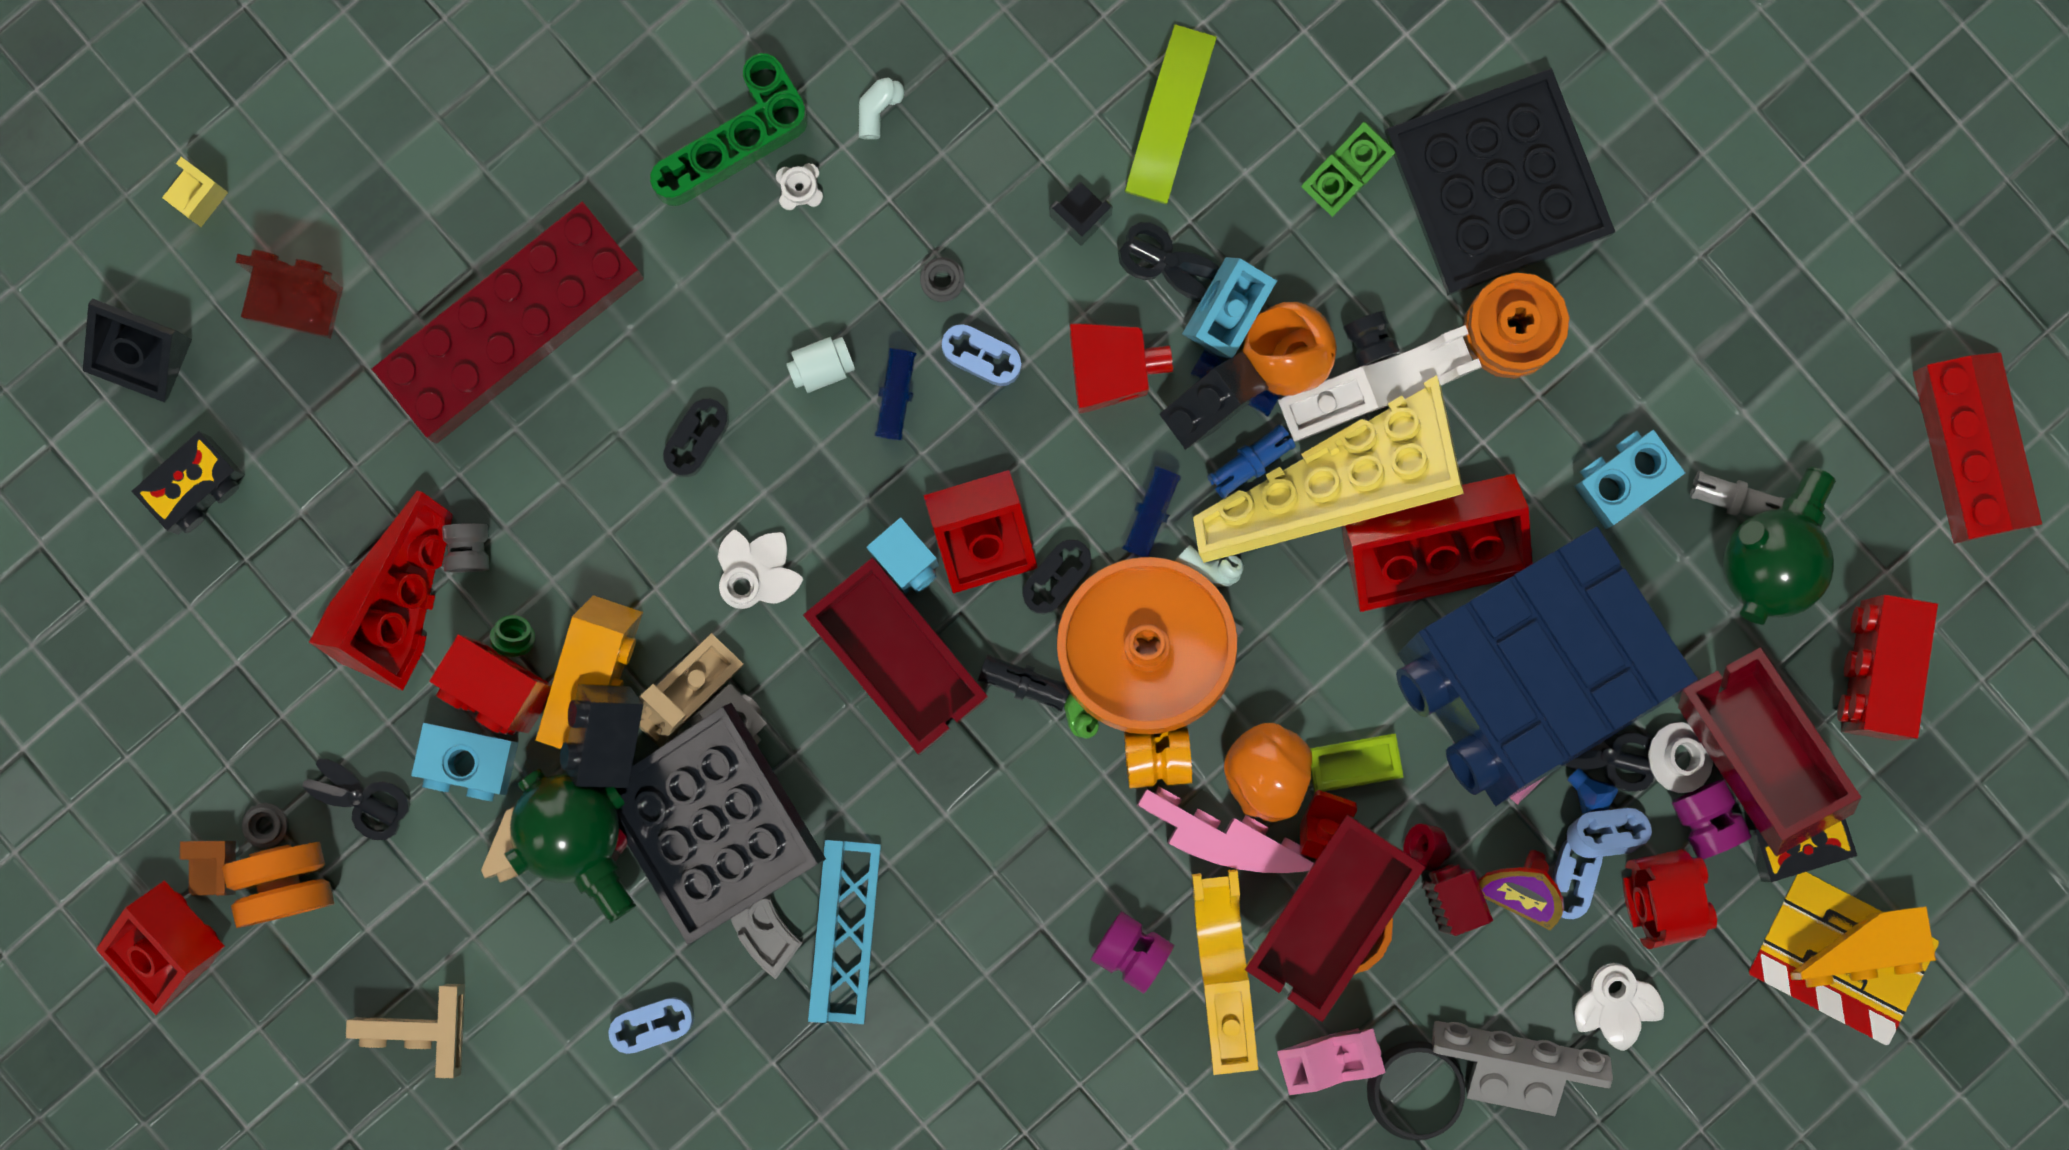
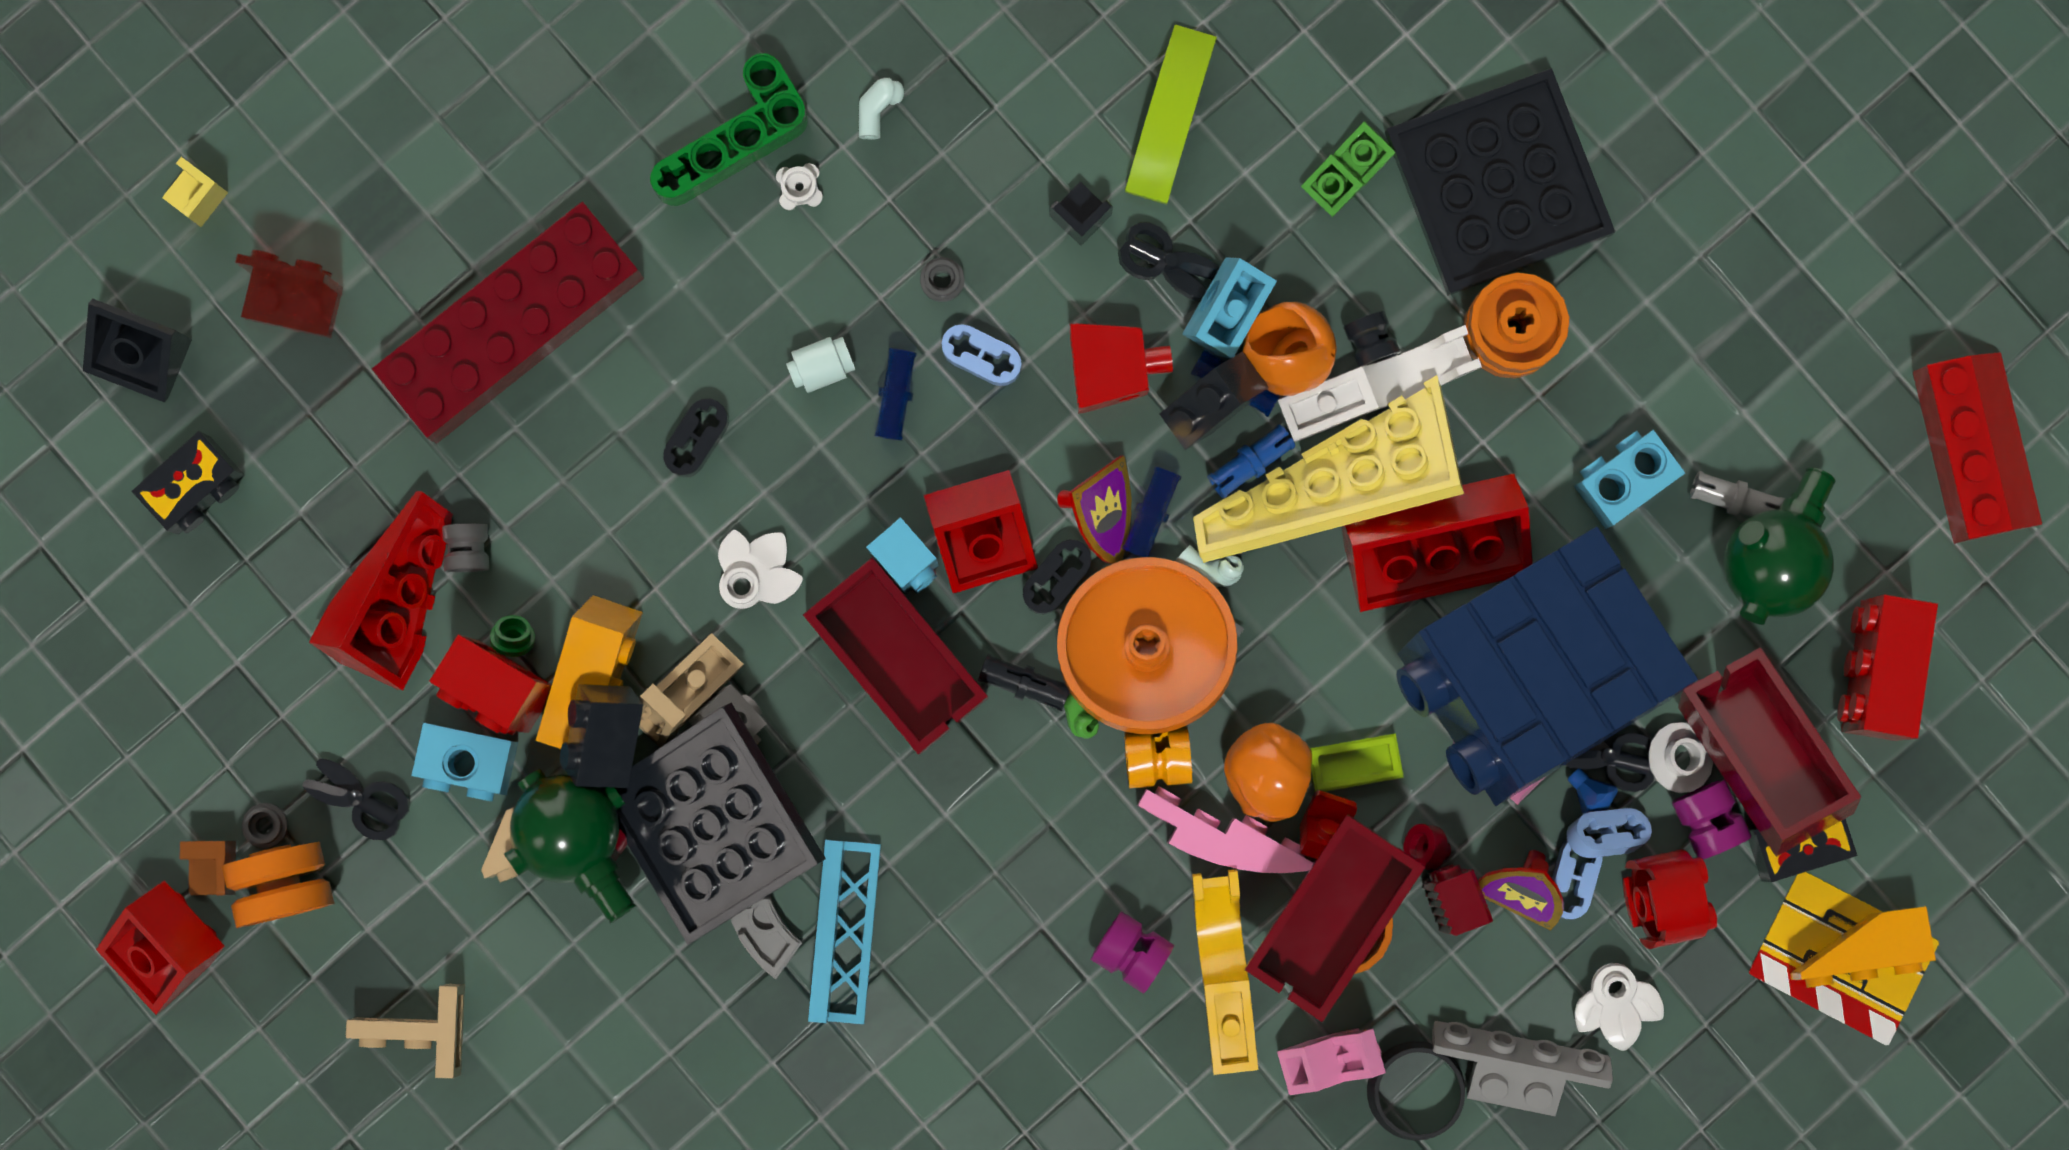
(648, 1014): light blue beam -> none
(1103, 510): none -> shield

